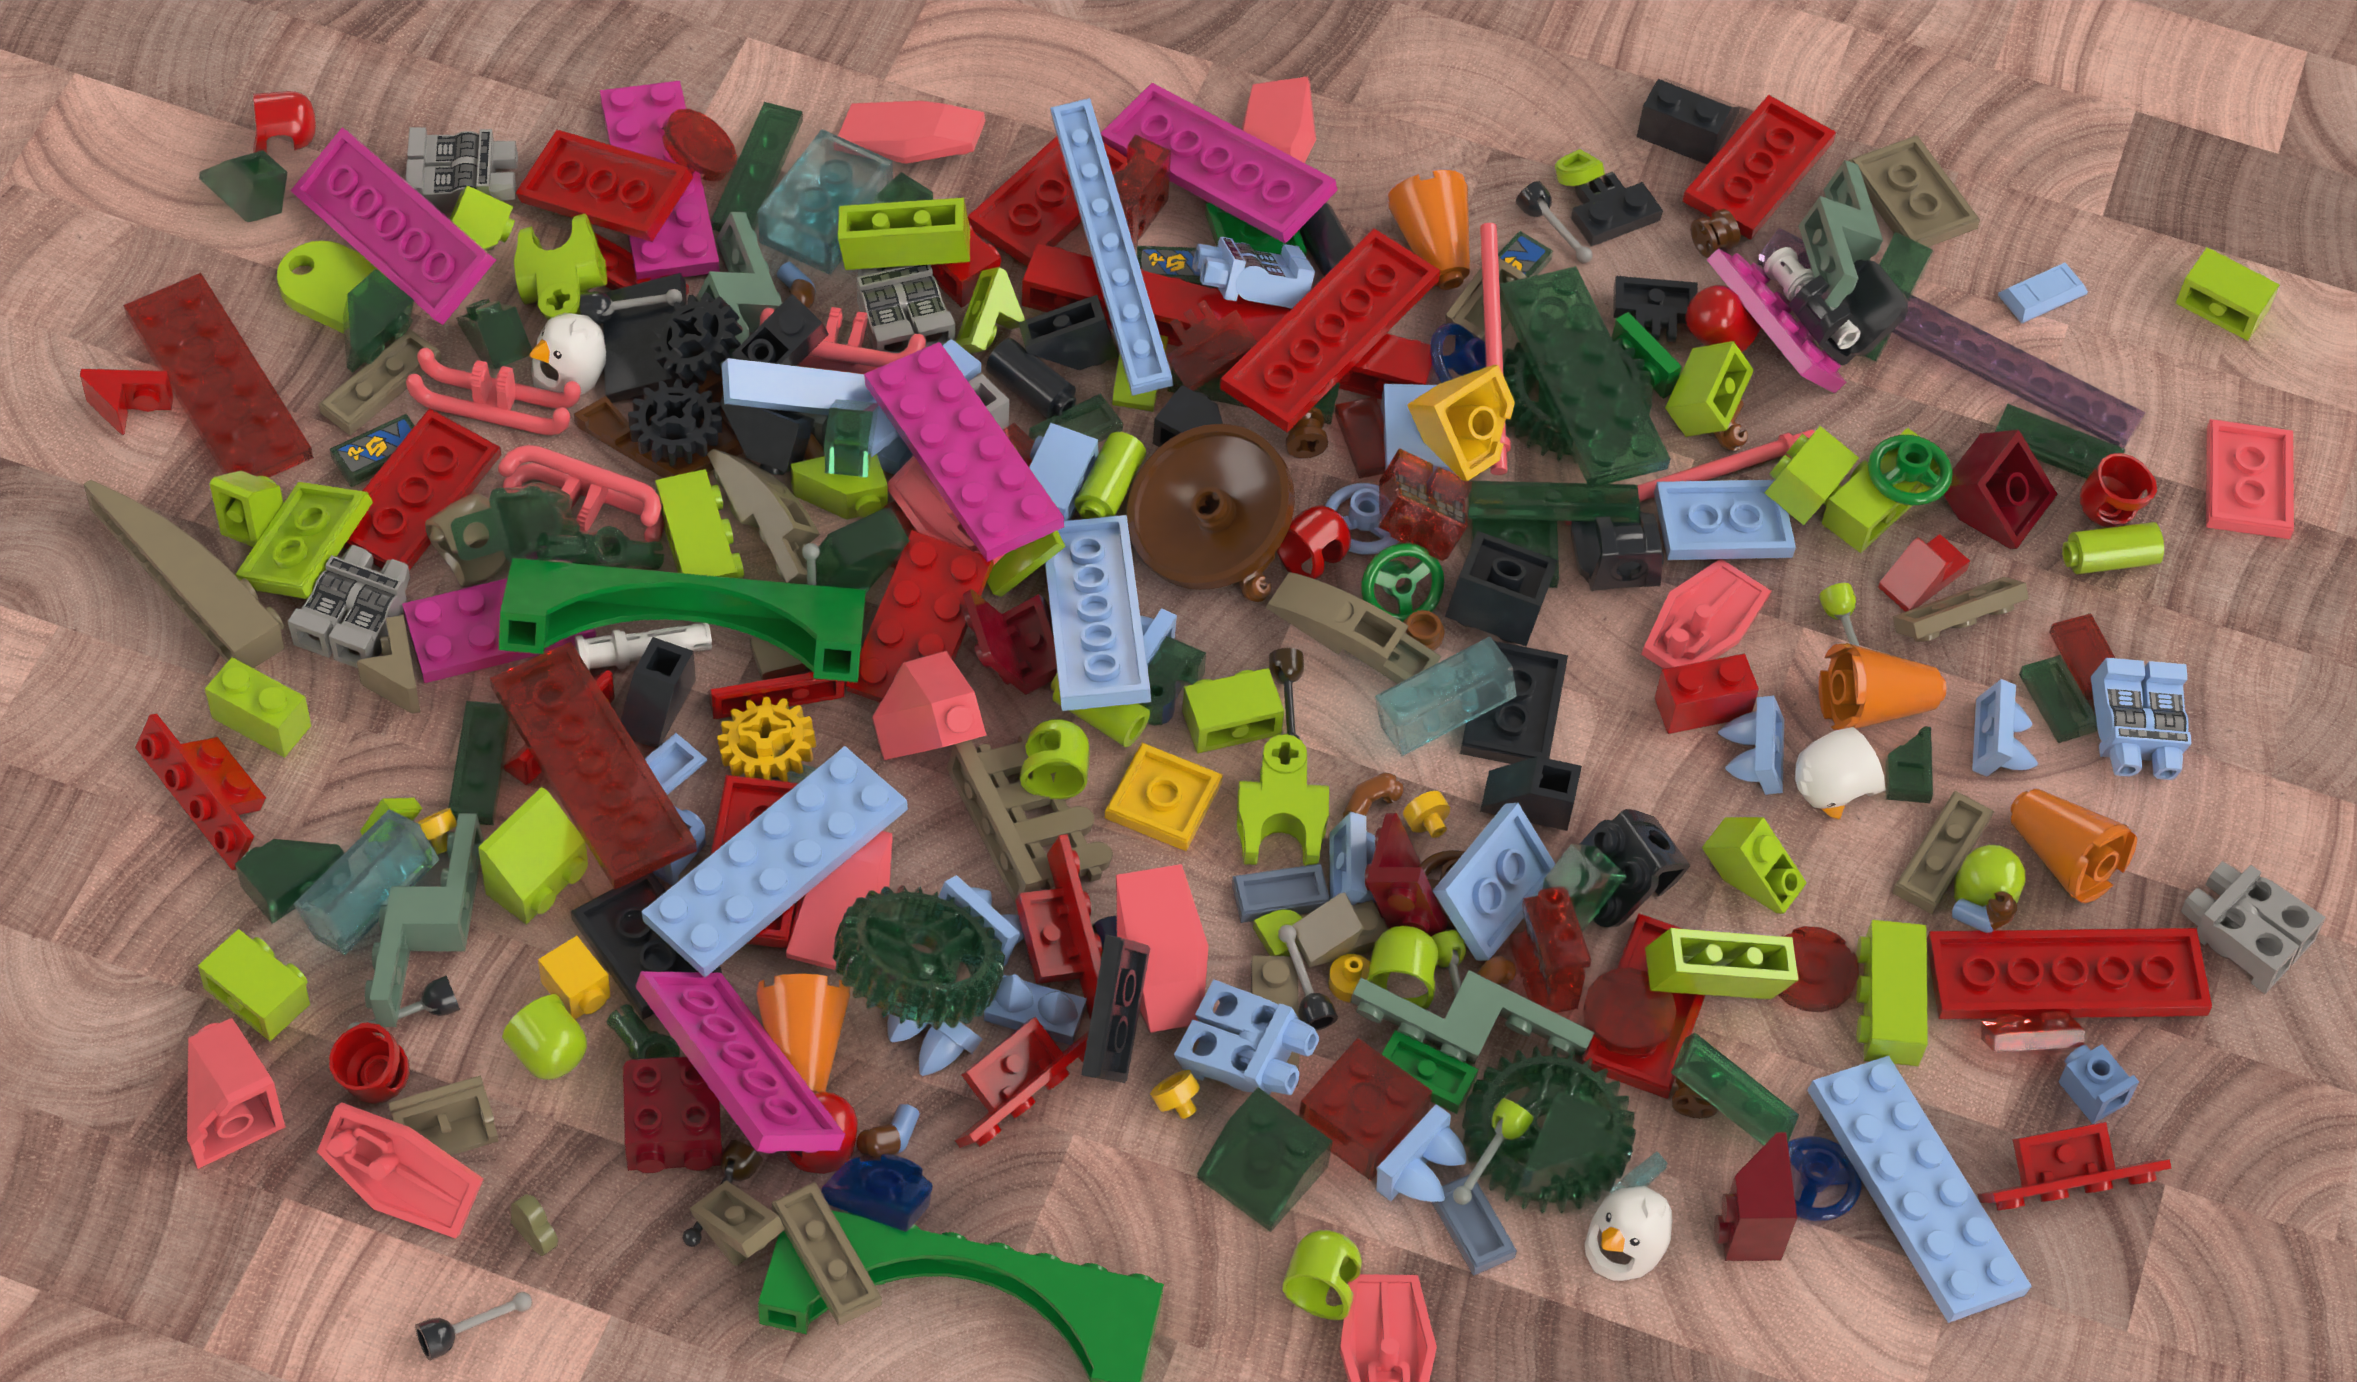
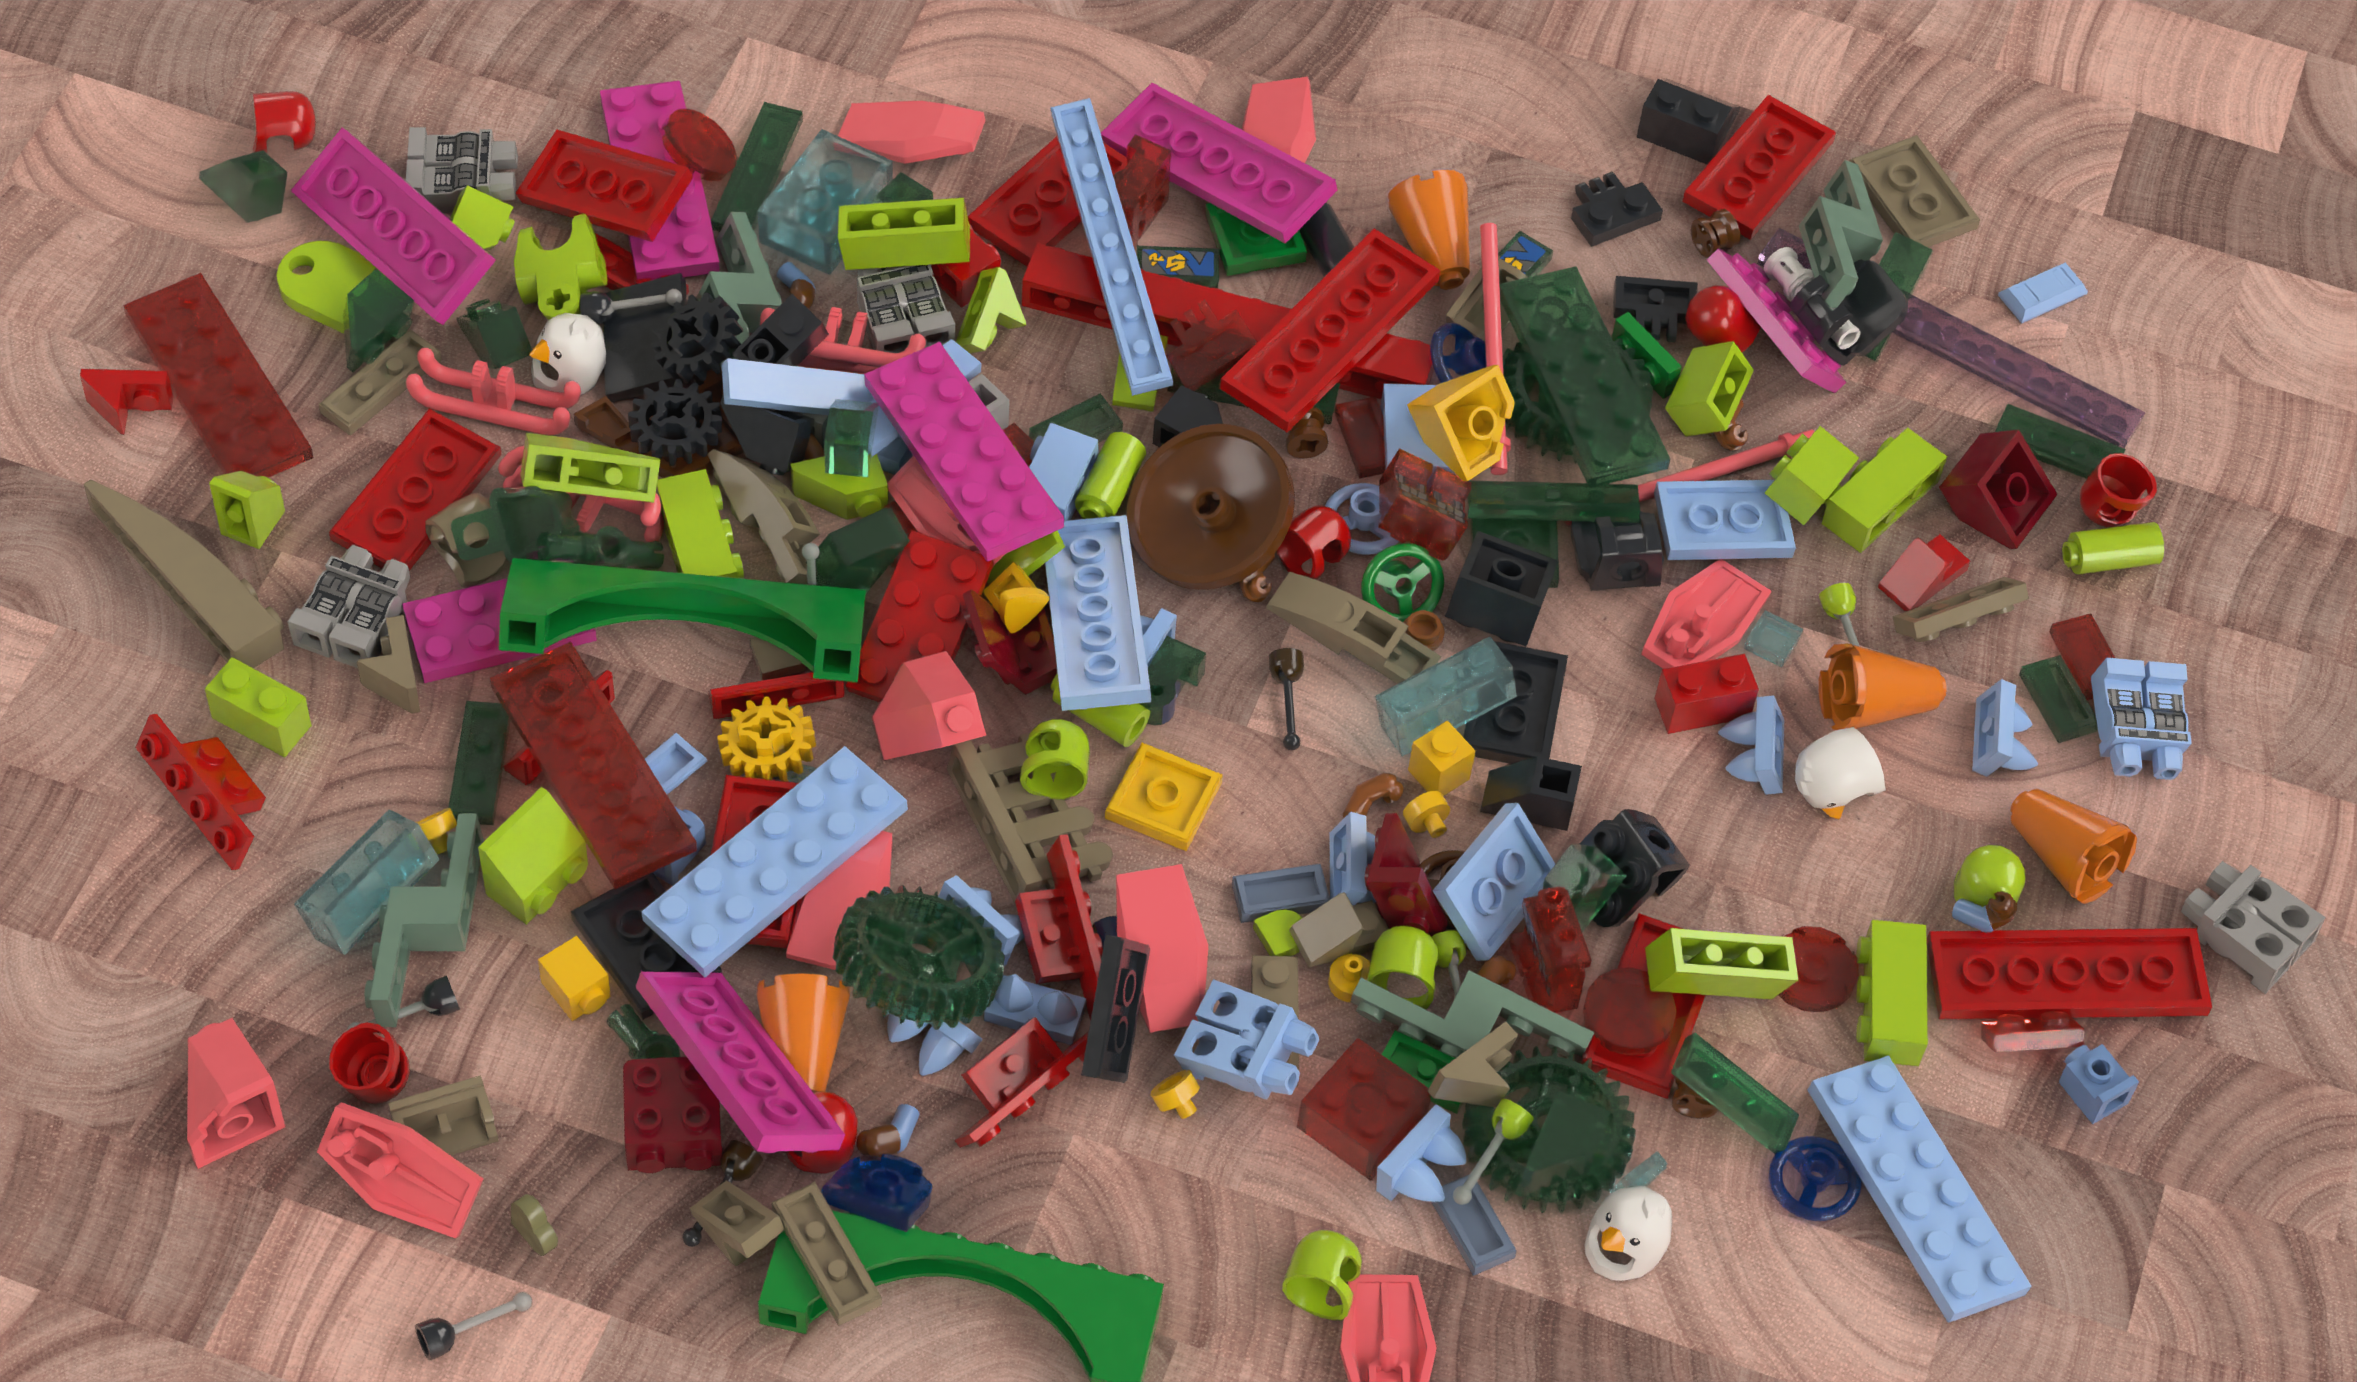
(255, 984): lime brick -> none
(283, 872): clear green slope -> none
(302, 538): lime tile -> none
(366, 453): tile -> none
(404, 806): lime tile -> none
(546, 1038): lime helmet -> none
(588, 468): none -> lime slope
(622, 648): white pin -> none
(658, 691): black slope -> none
(1015, 597): none -> yellow tile
(1031, 379): black brick -> none
(1071, 335): black slope -> none
(1232, 710): lime brick -> none
(1255, 274): light blue hips -> none
(1265, 1159): clear green slope -> none
(1282, 802): lime piece -> none
(1315, 1007): hinge -> none
(1441, 759): none -> yellow brick
(1474, 1074): none -> dark tan slope
(1536, 202): hinge -> none
(1578, 168): lime tile -> none
(1754, 862): lime slope -> none
(1759, 1206): dark red slope -> none
(1773, 638): none -> clear light blue tile
(1910, 770): clear green tile -> none
(1911, 466): green piece -> none
(1943, 852): dark tan tile -> none
(2067, 1160): red bracket -> none
(2227, 293): lime brick -> none
(2249, 479): coral tile -> none

